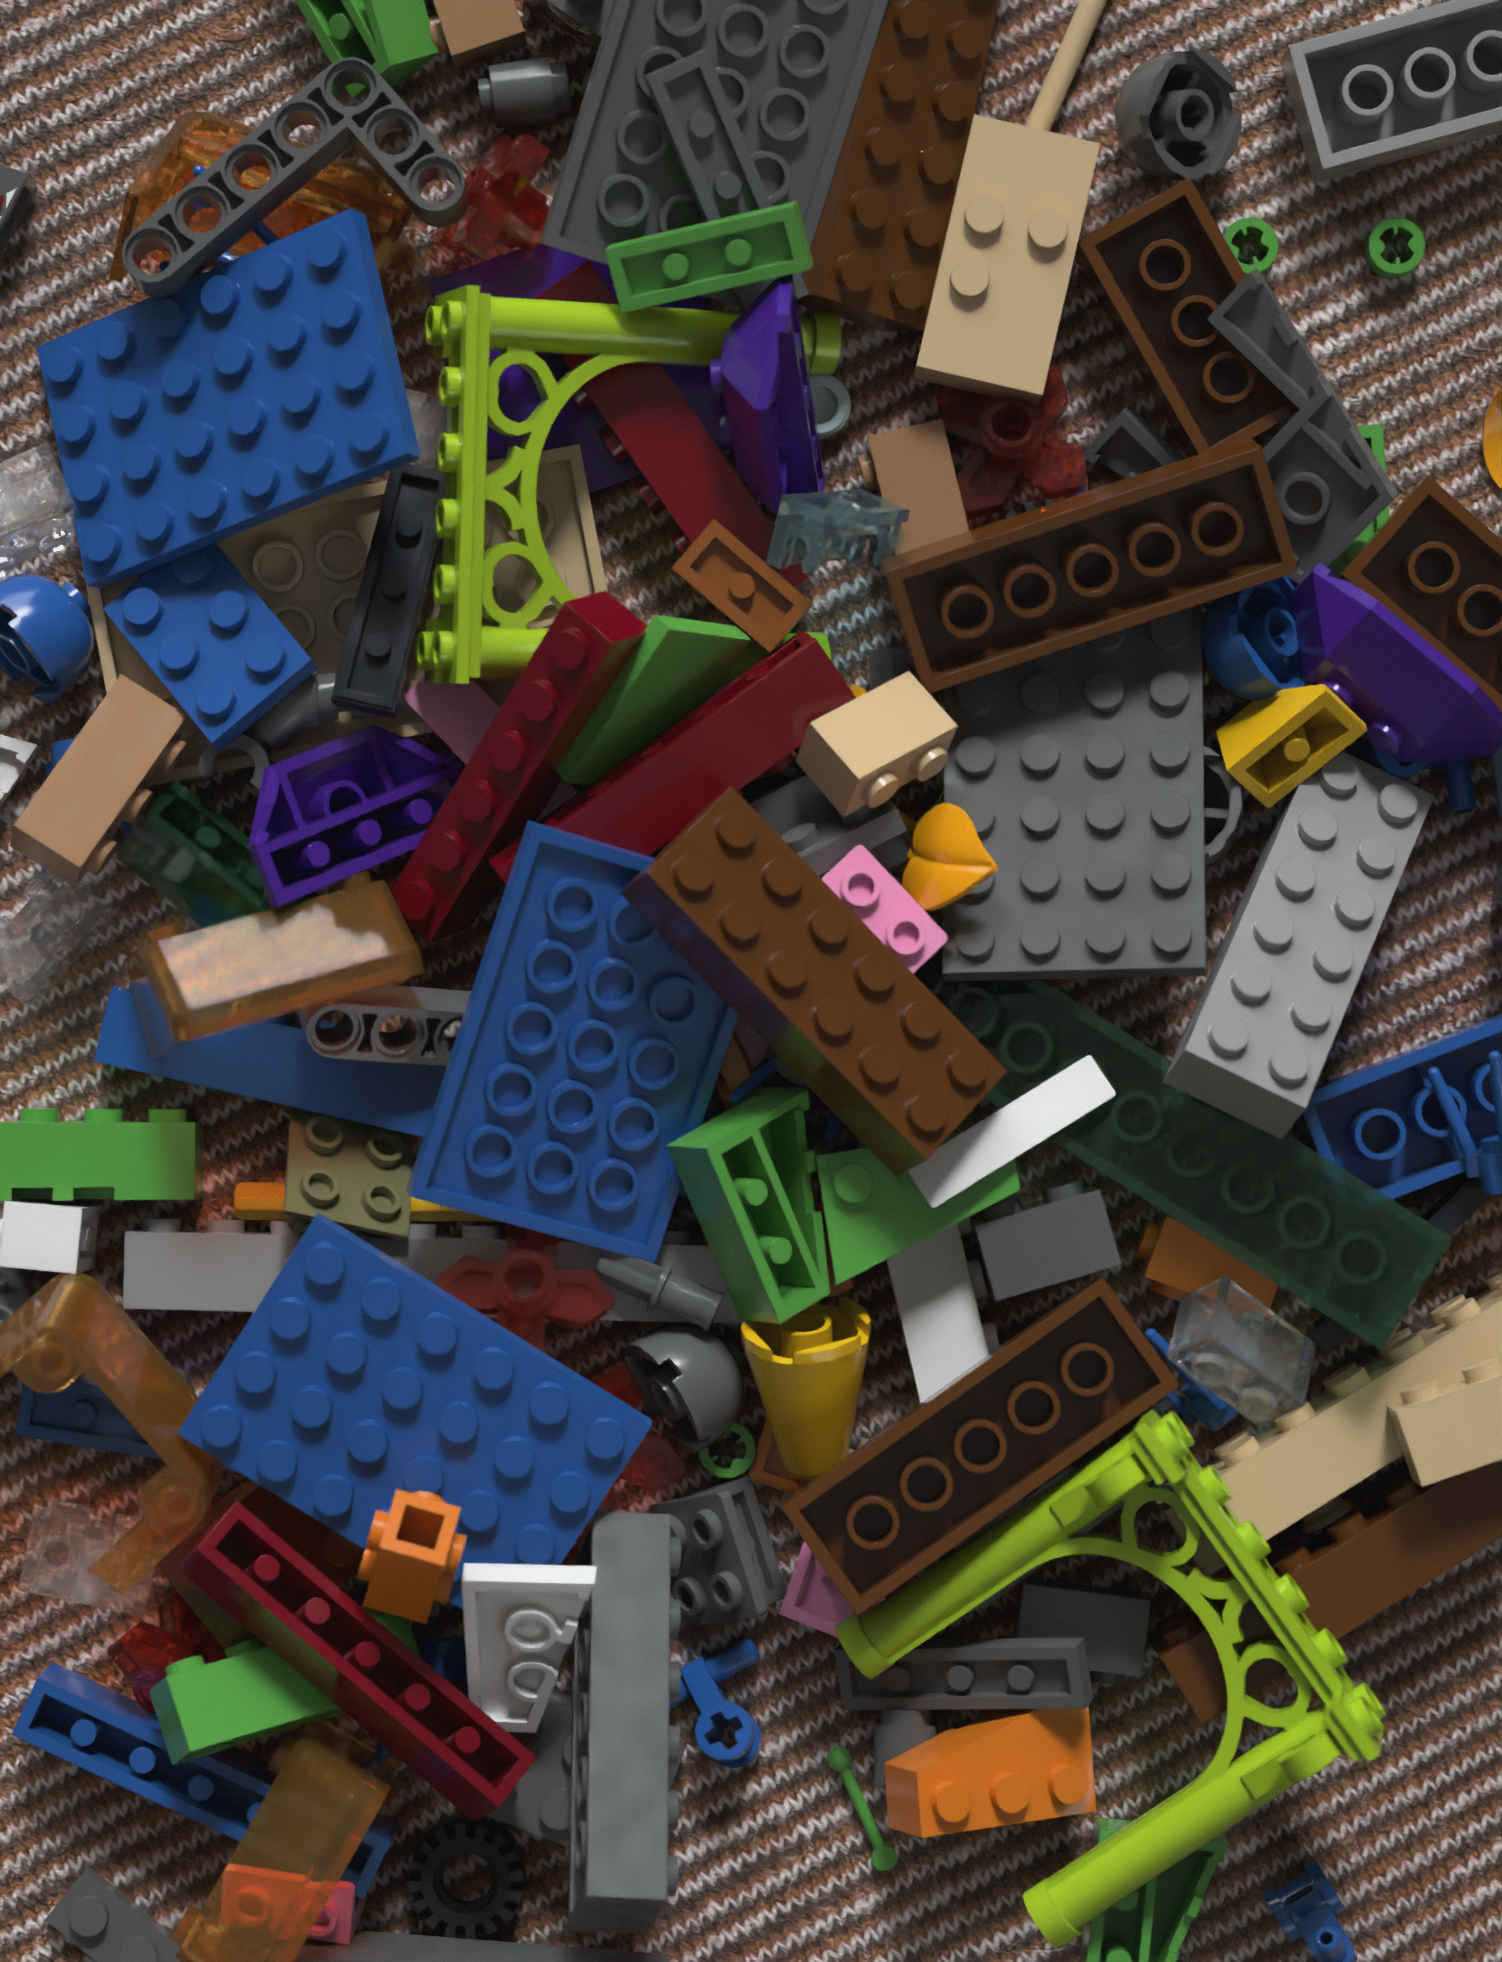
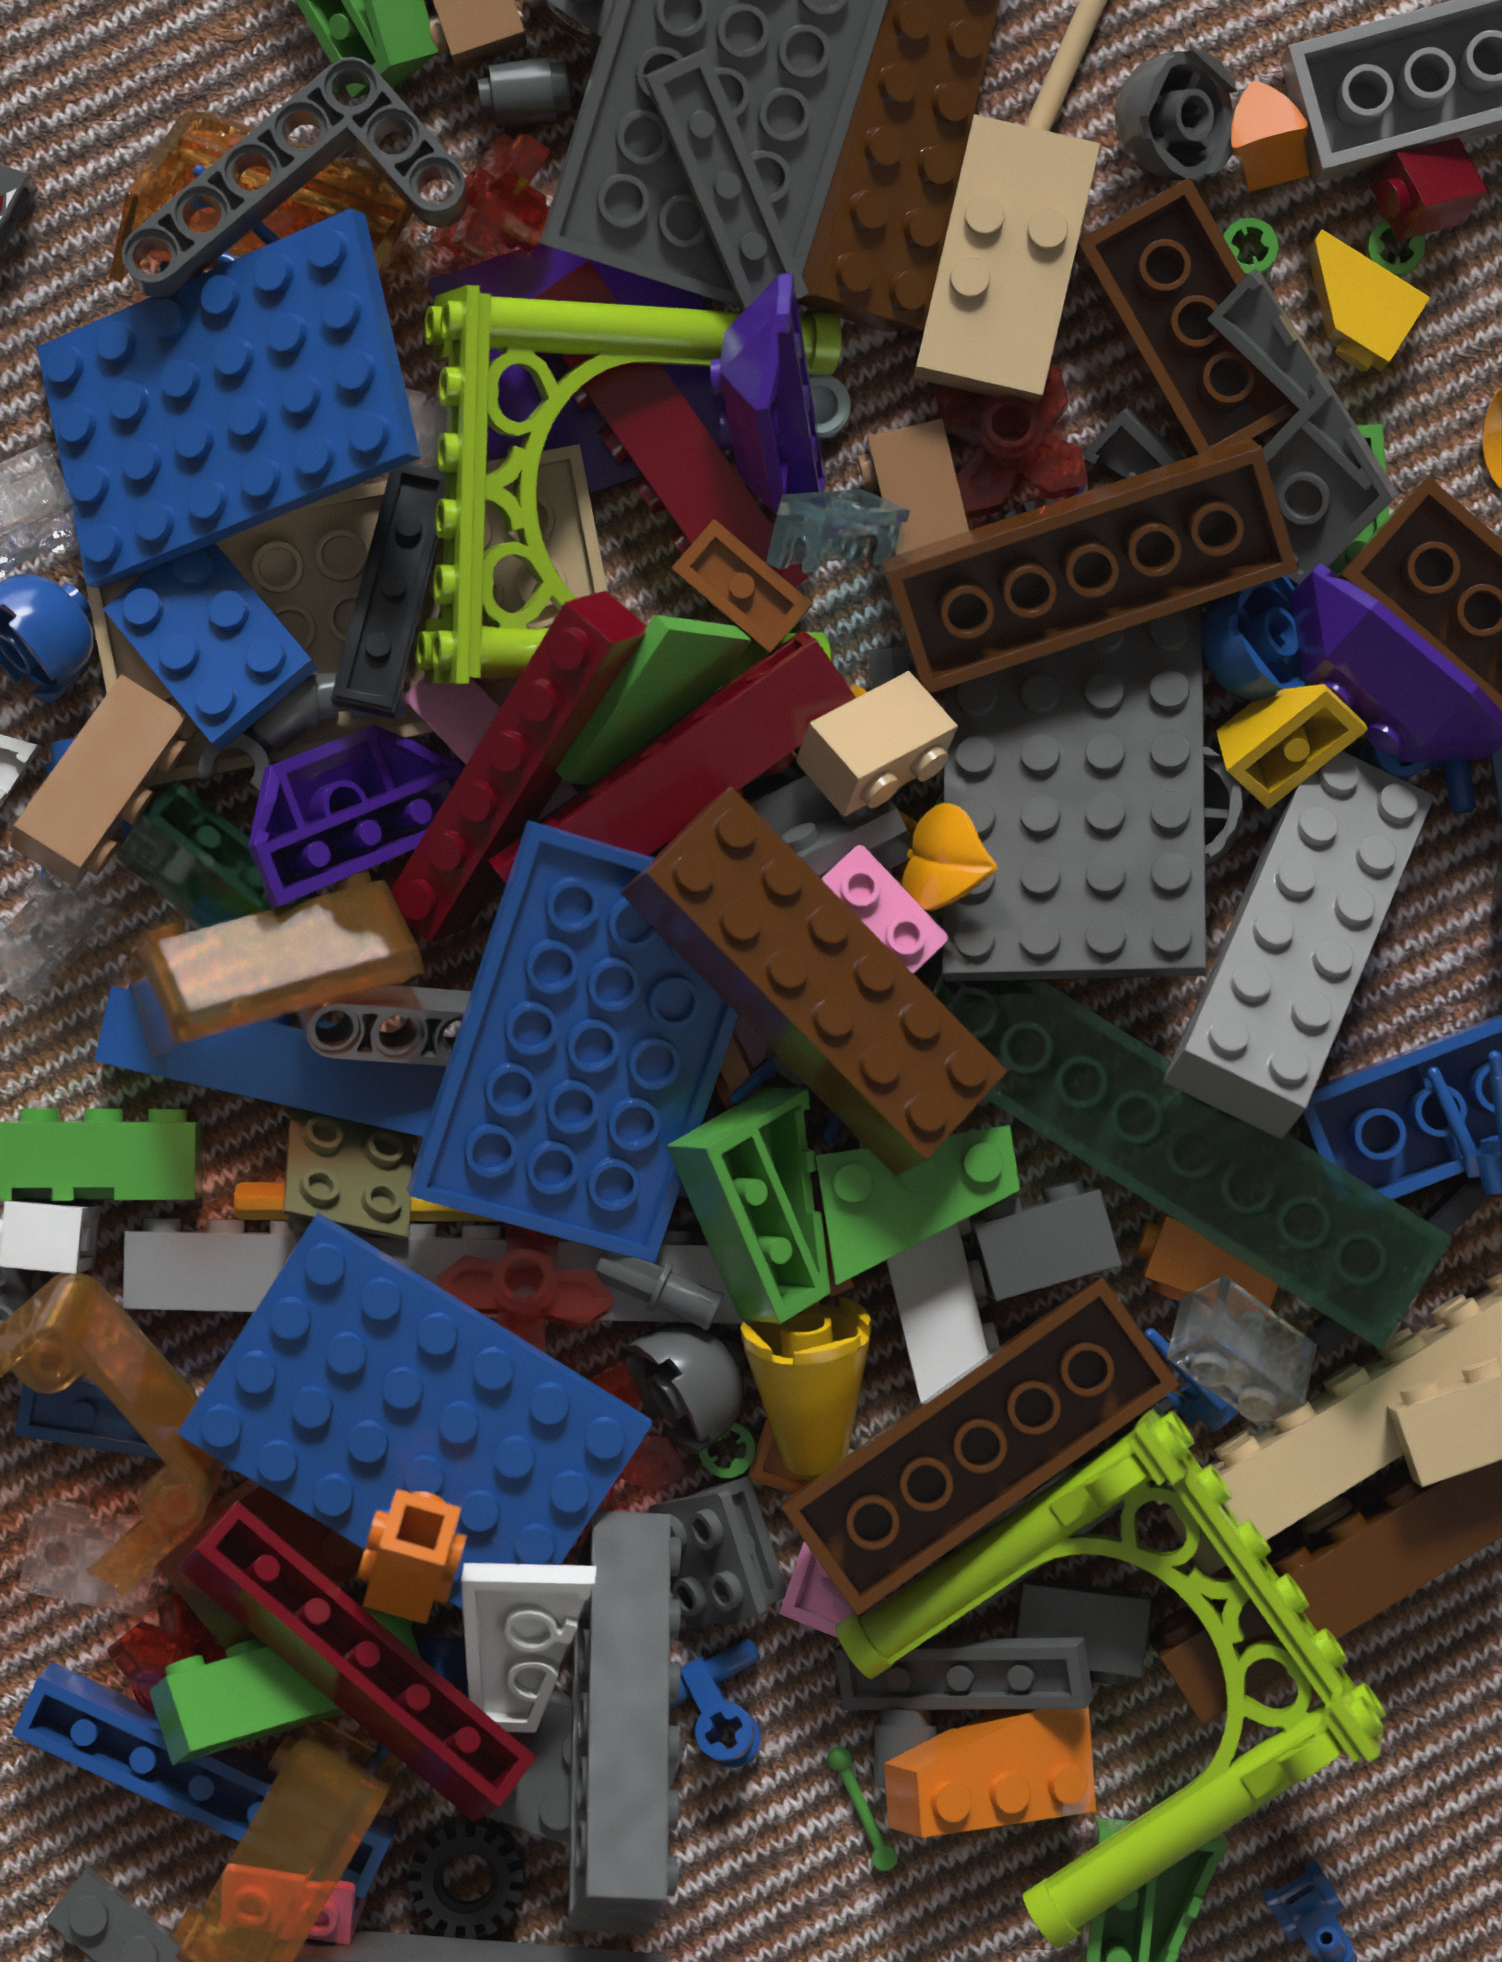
(709, 257): bright green plate -> none
(1012, 1131): white sticker -> none
(1269, 137): none -> orange tile
(1361, 303): none -> yellow slope
(1428, 189): none -> dark red brick

